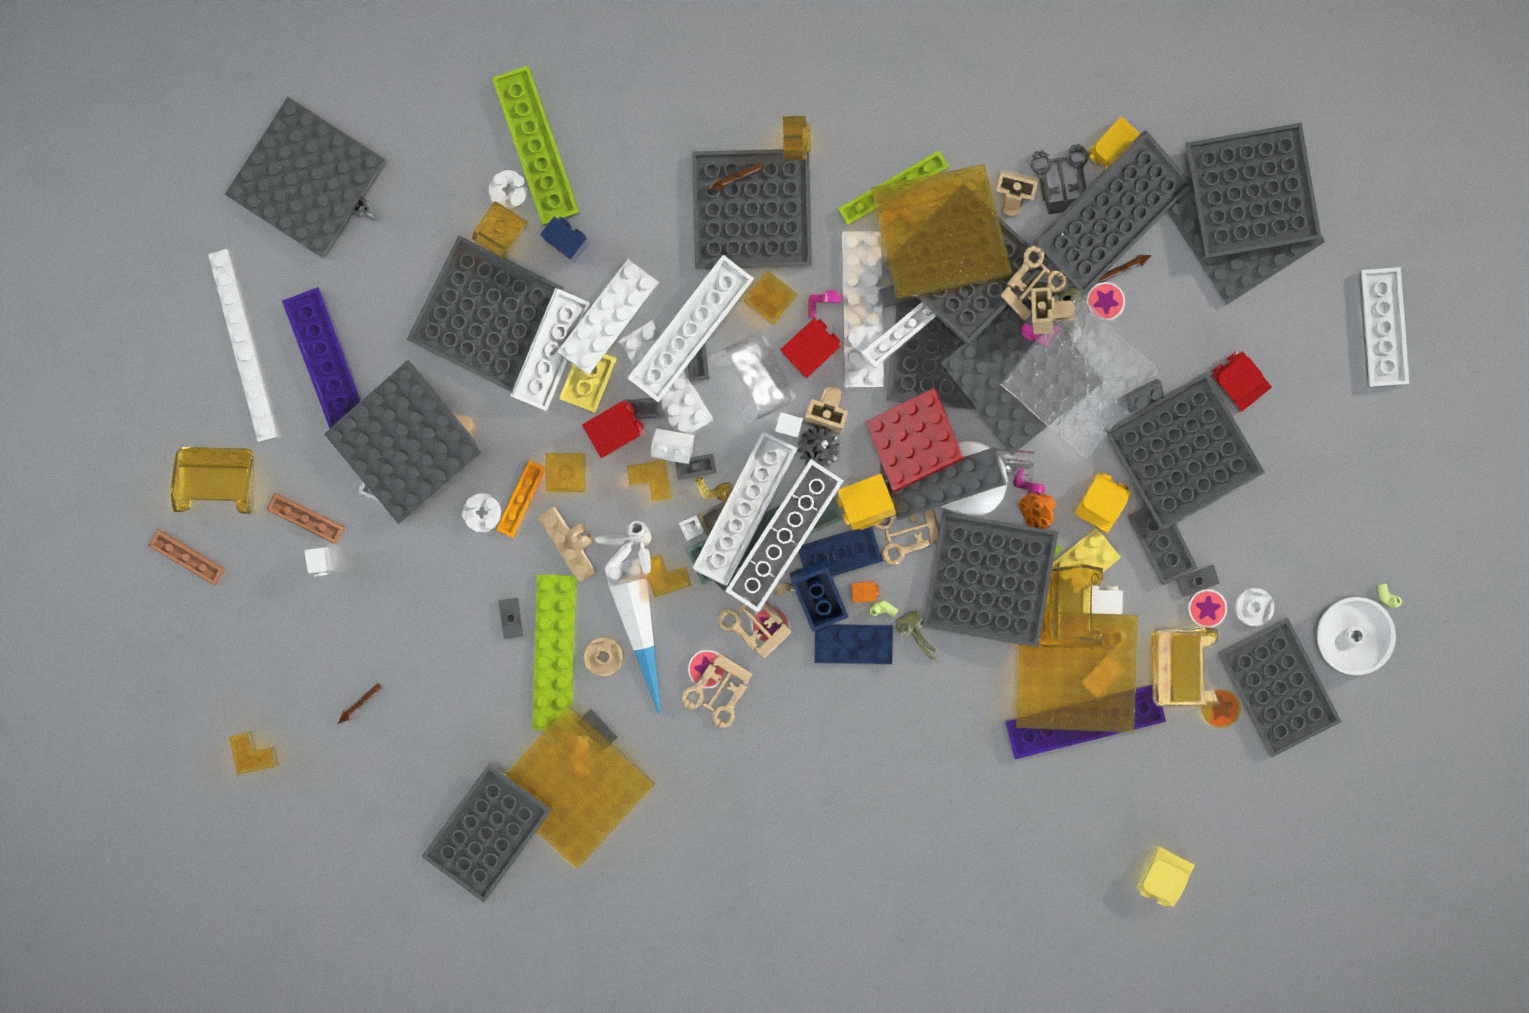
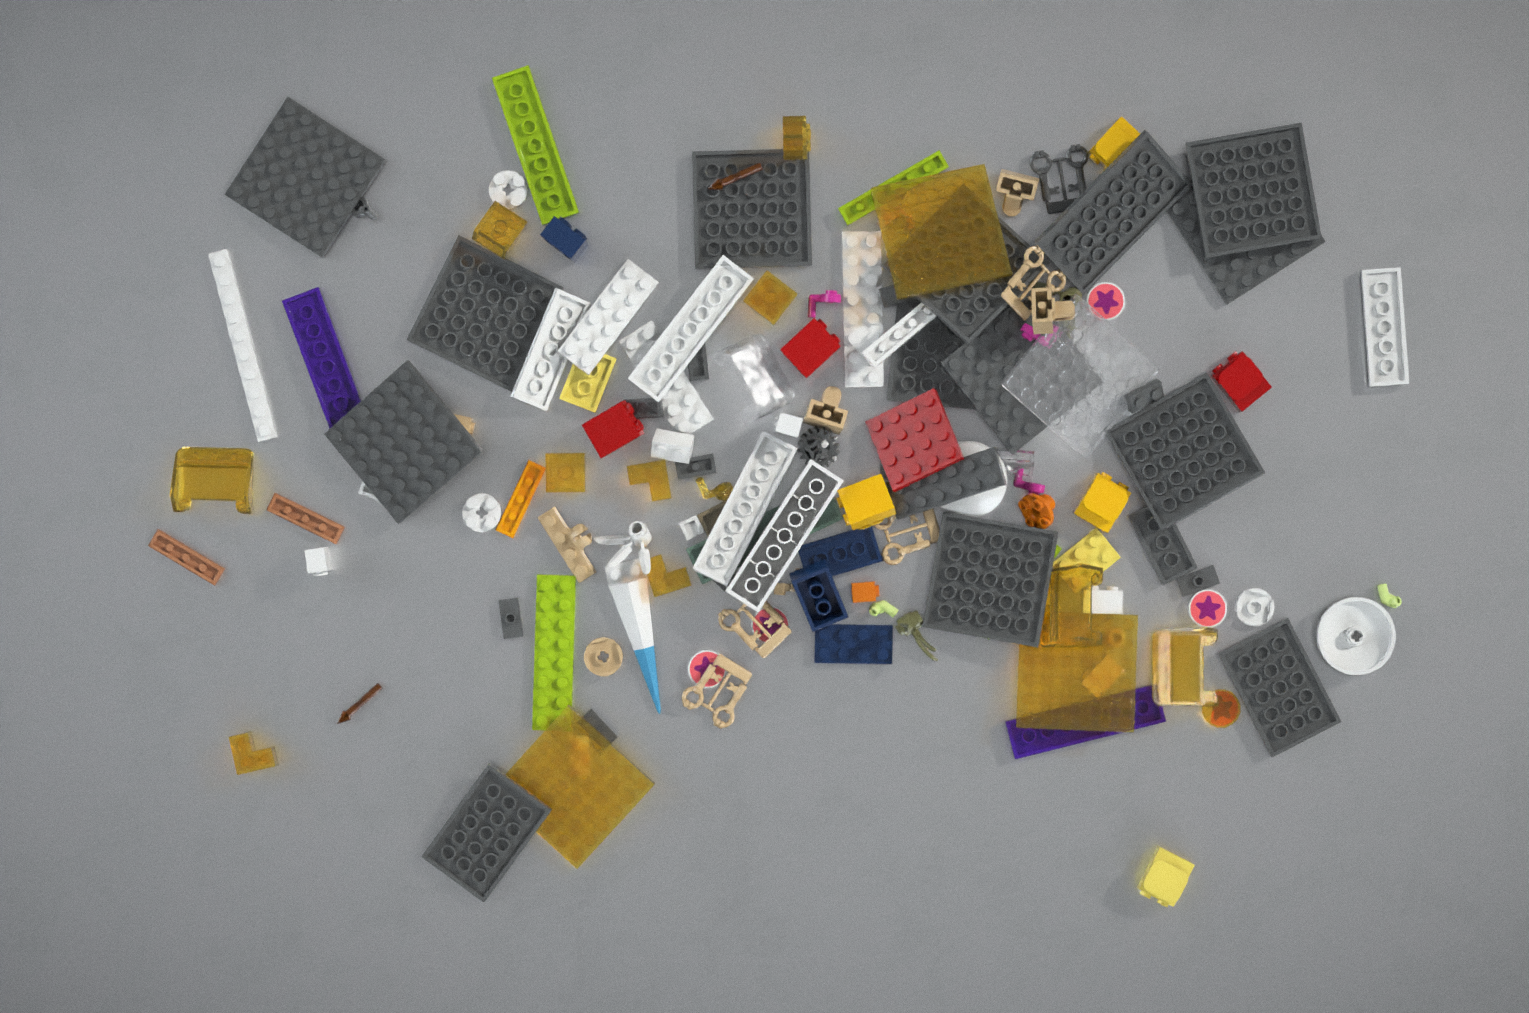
(1140, 260): reddish brown piece -> none

